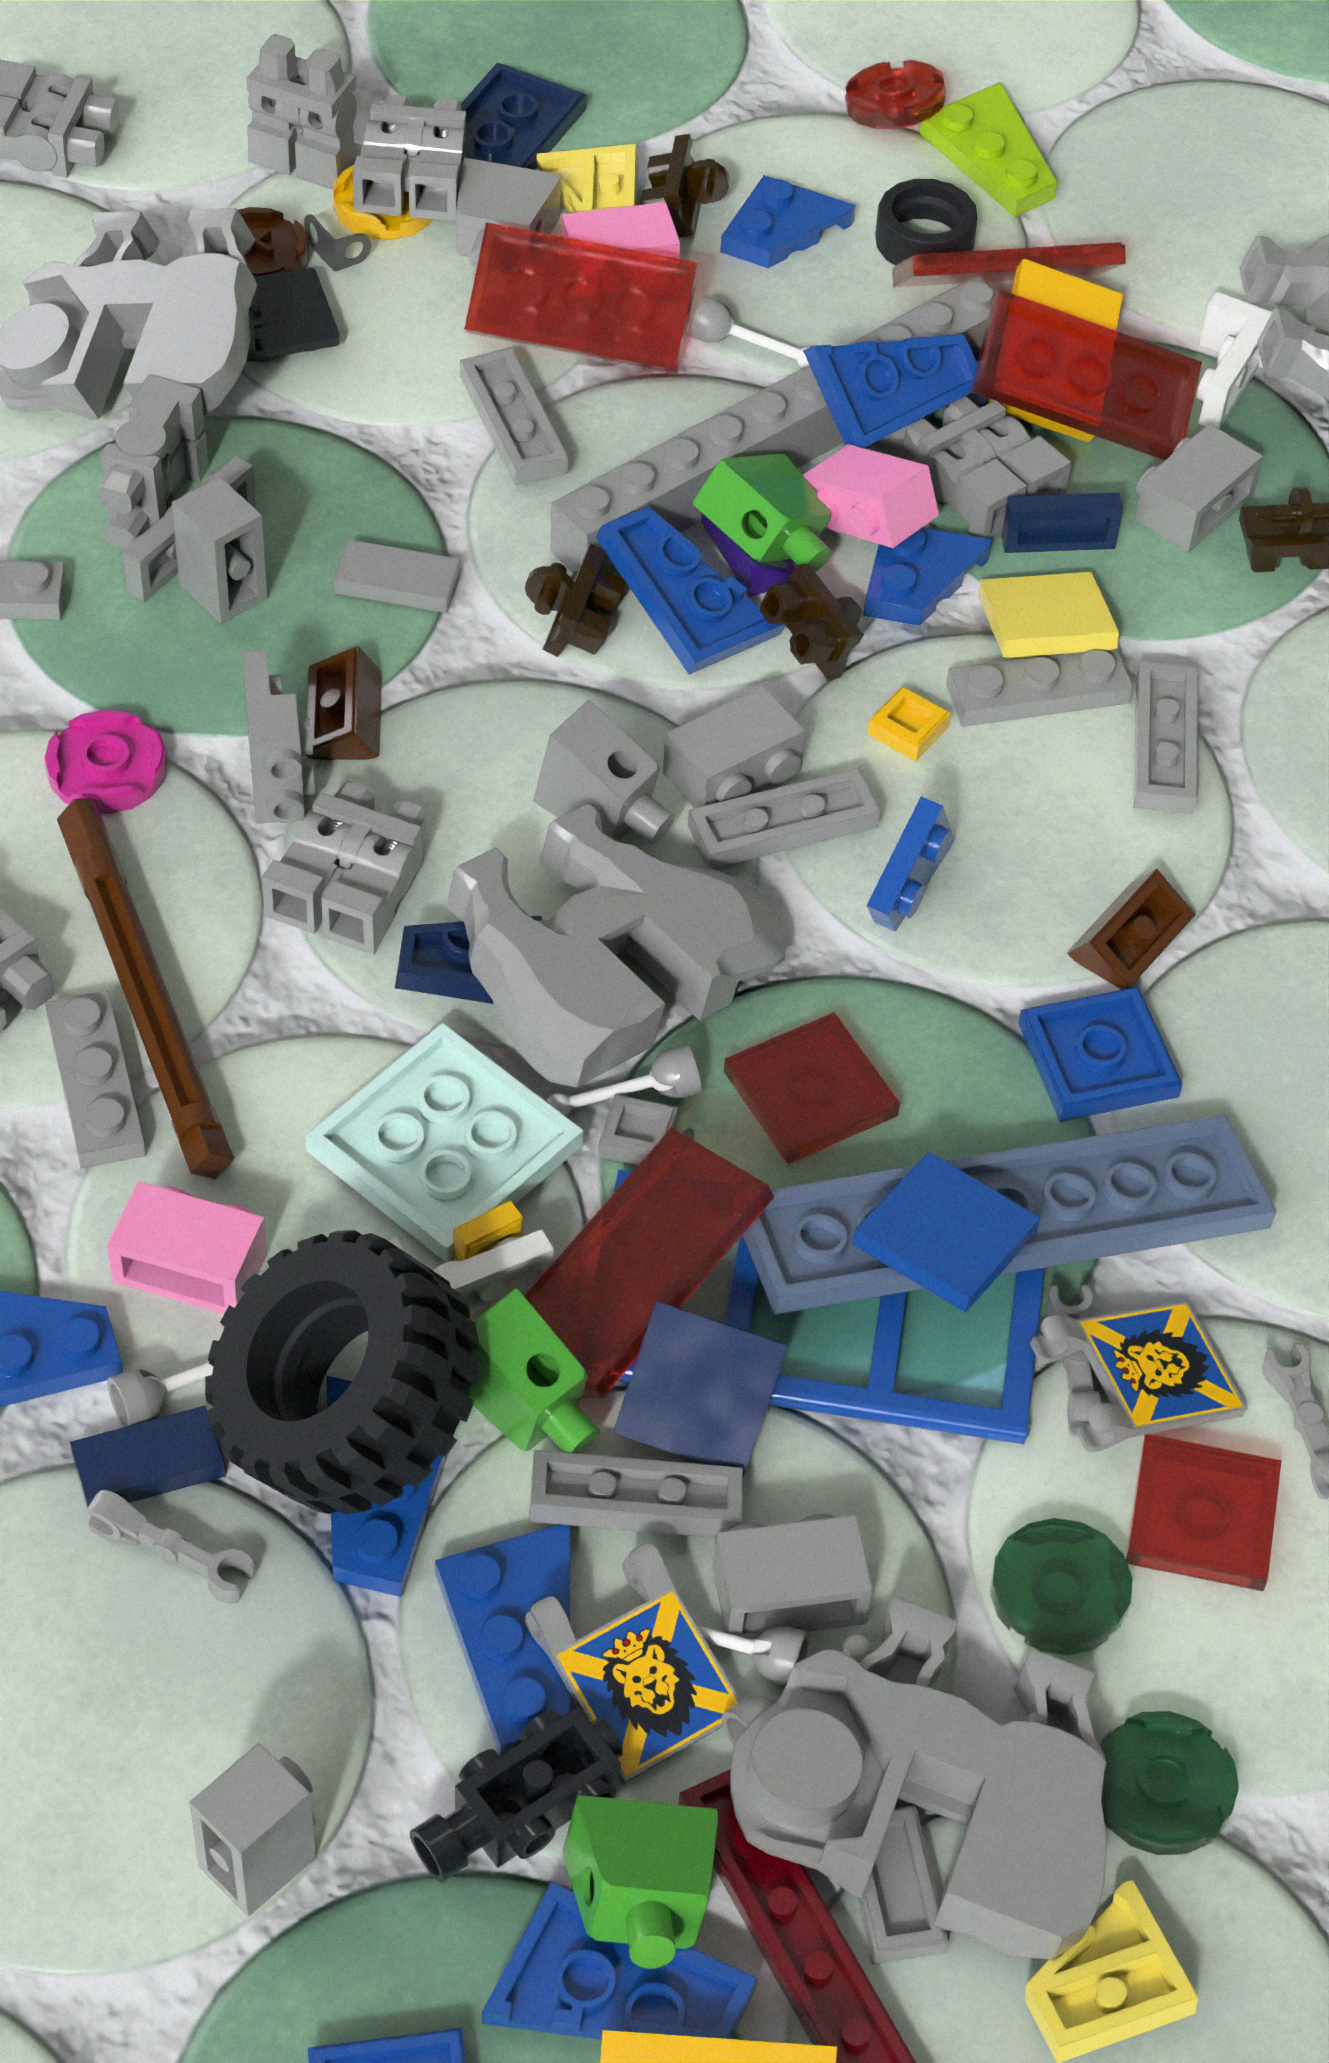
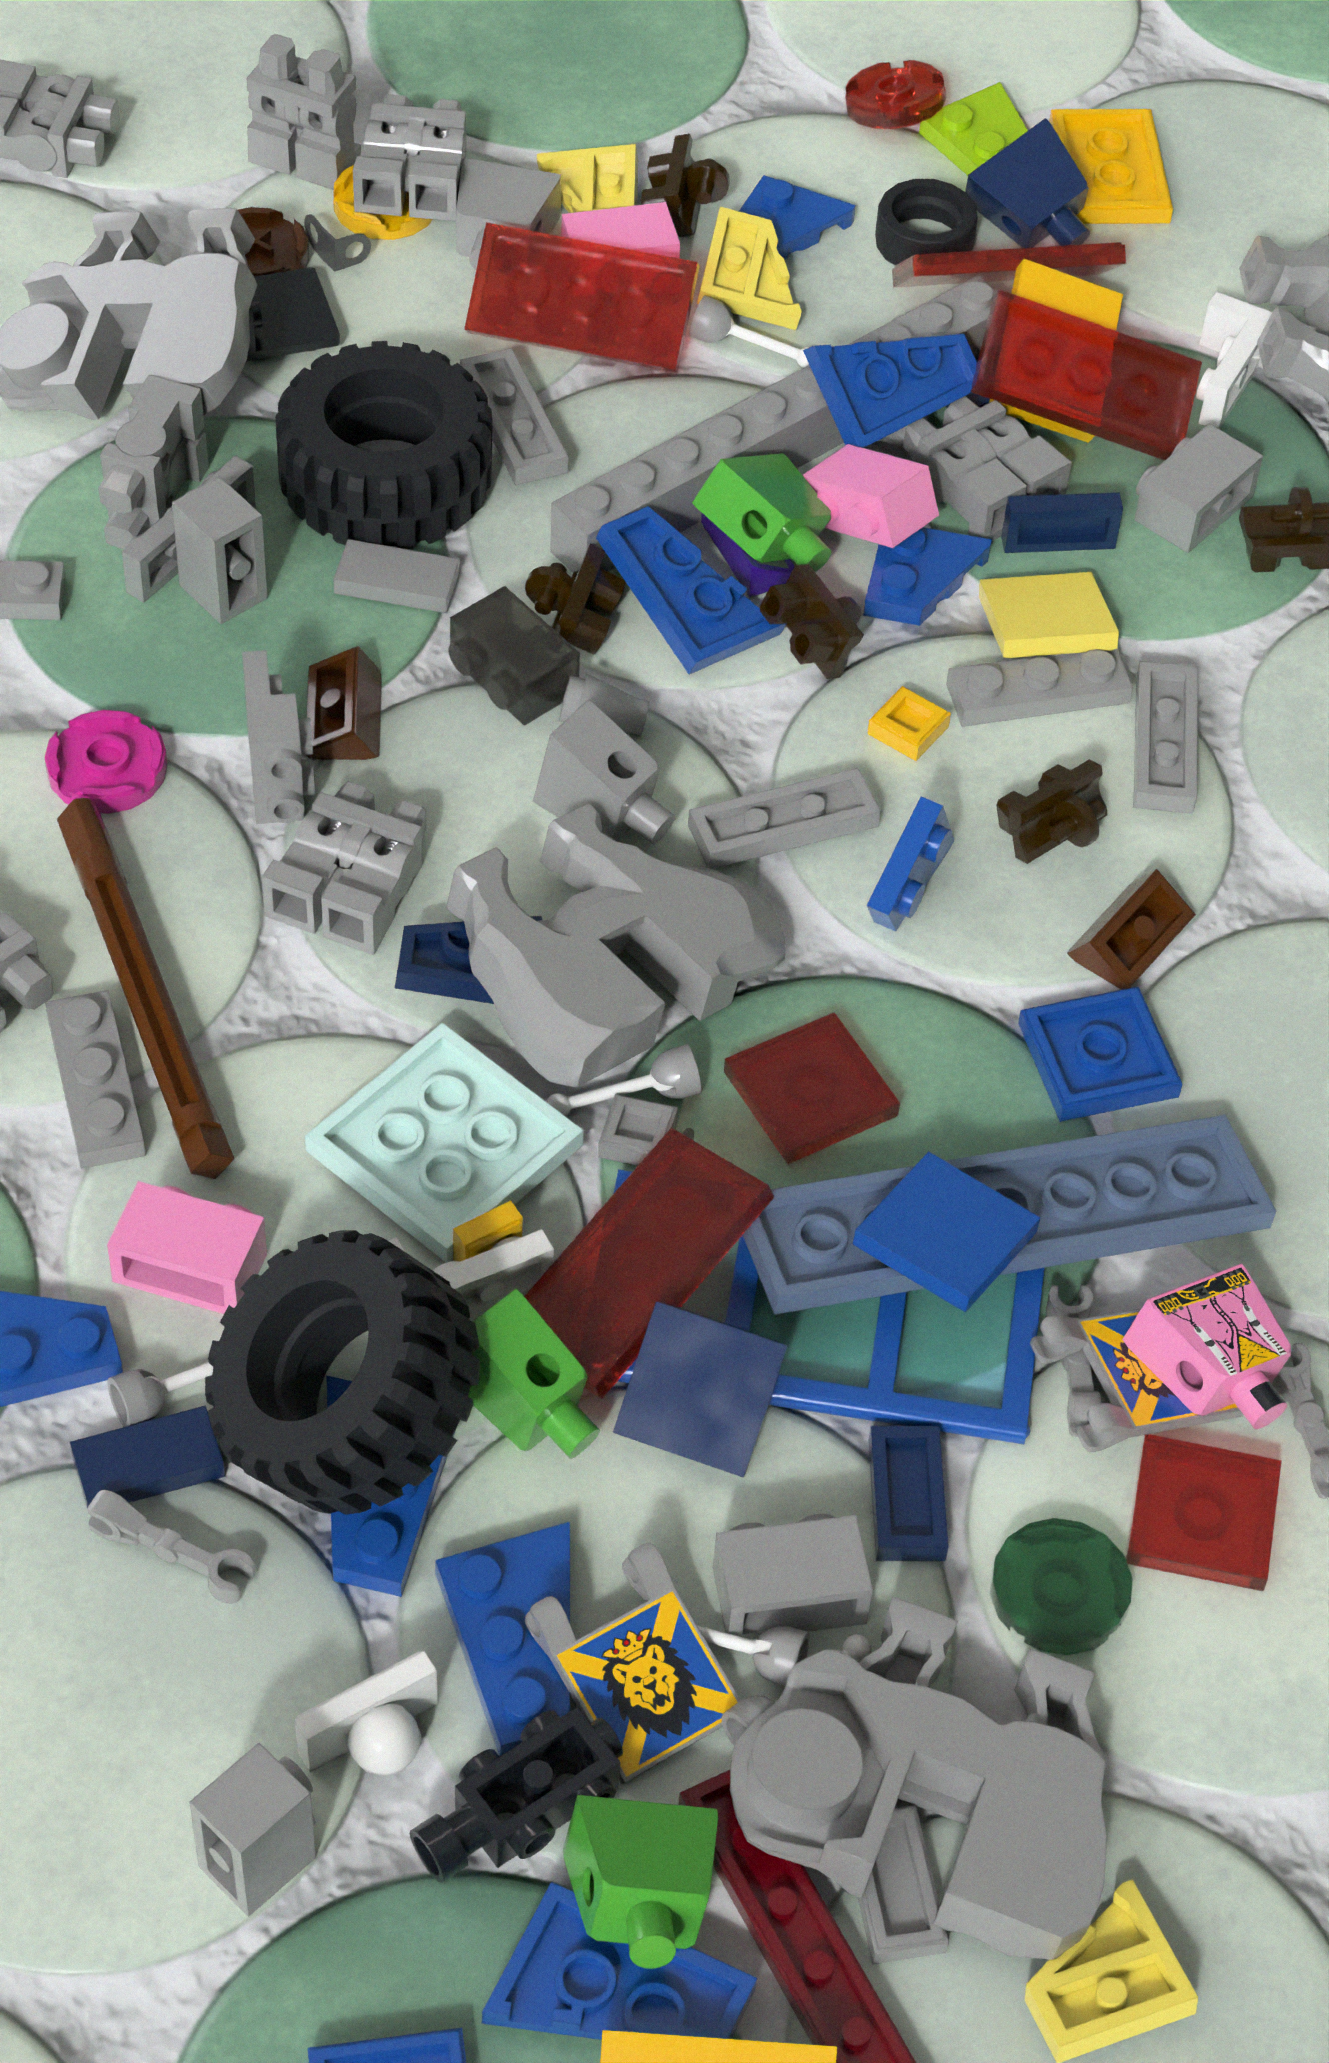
(371, 1719): none -> white tile
(384, 396): none -> black tyre
(512, 655): none -> clear smoke brick
(518, 116): dark blue tile -> none
(619, 706): none -> light grey cone
(634, 1494): light grey plate -> none
(734, 750): light grey brick -> none
(748, 270): none -> light yellow wing
(908, 1493): none -> dark blue tile
(1032, 190): none -> dark blue torso
(1061, 810): none -> dark brown hips
(1119, 162): none -> yellow tile
(1166, 1783): clear green tile -> none
(1214, 1345): none -> bright pink torso

